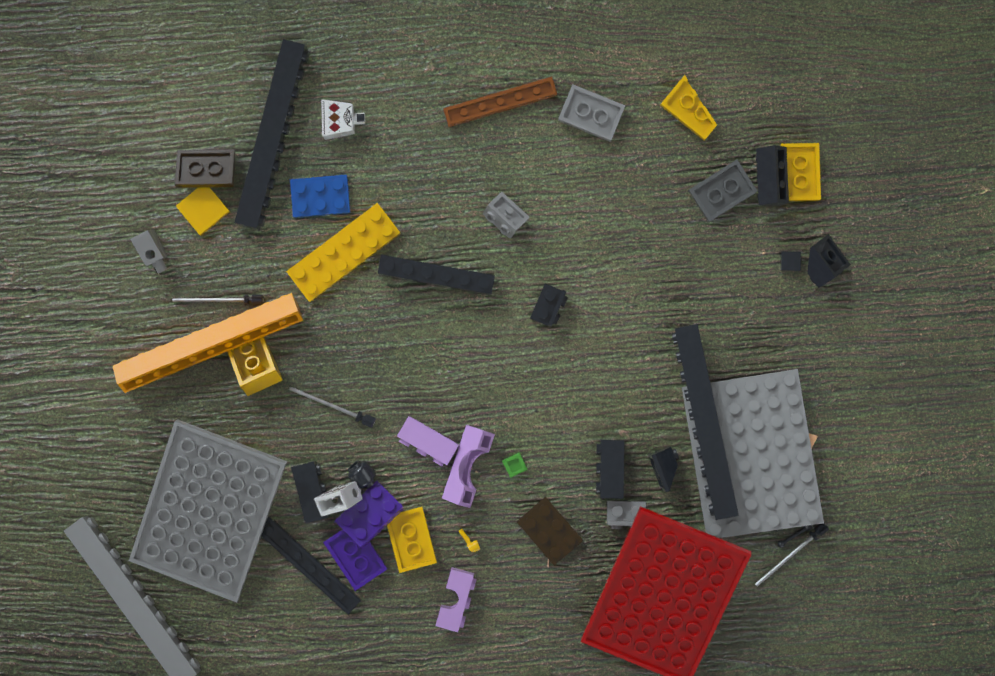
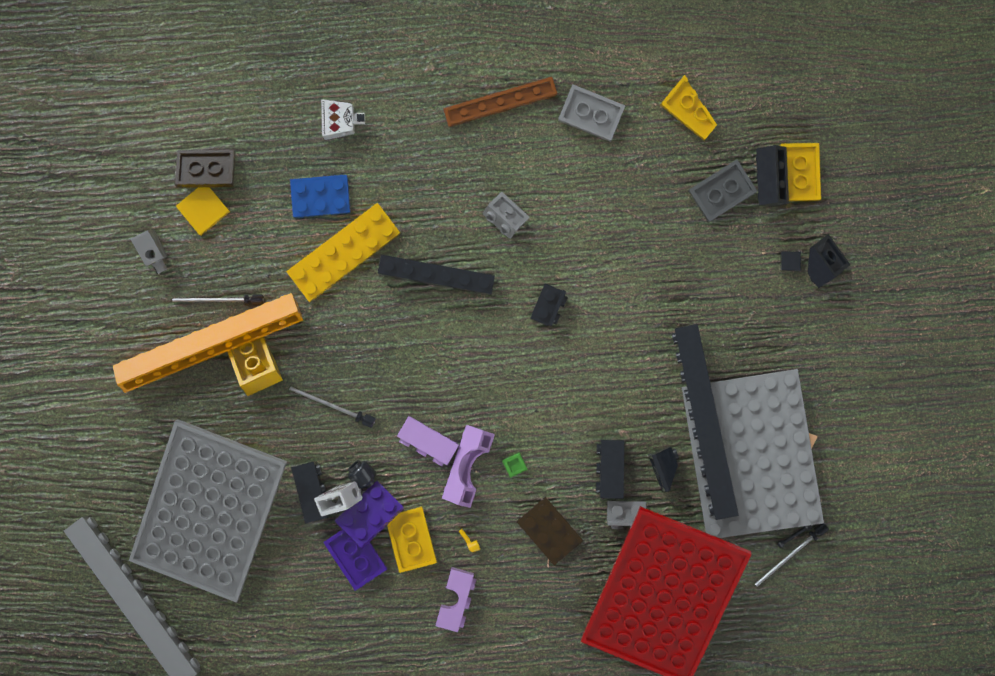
(271, 135): black brick -> none
(310, 566): black tile -> none

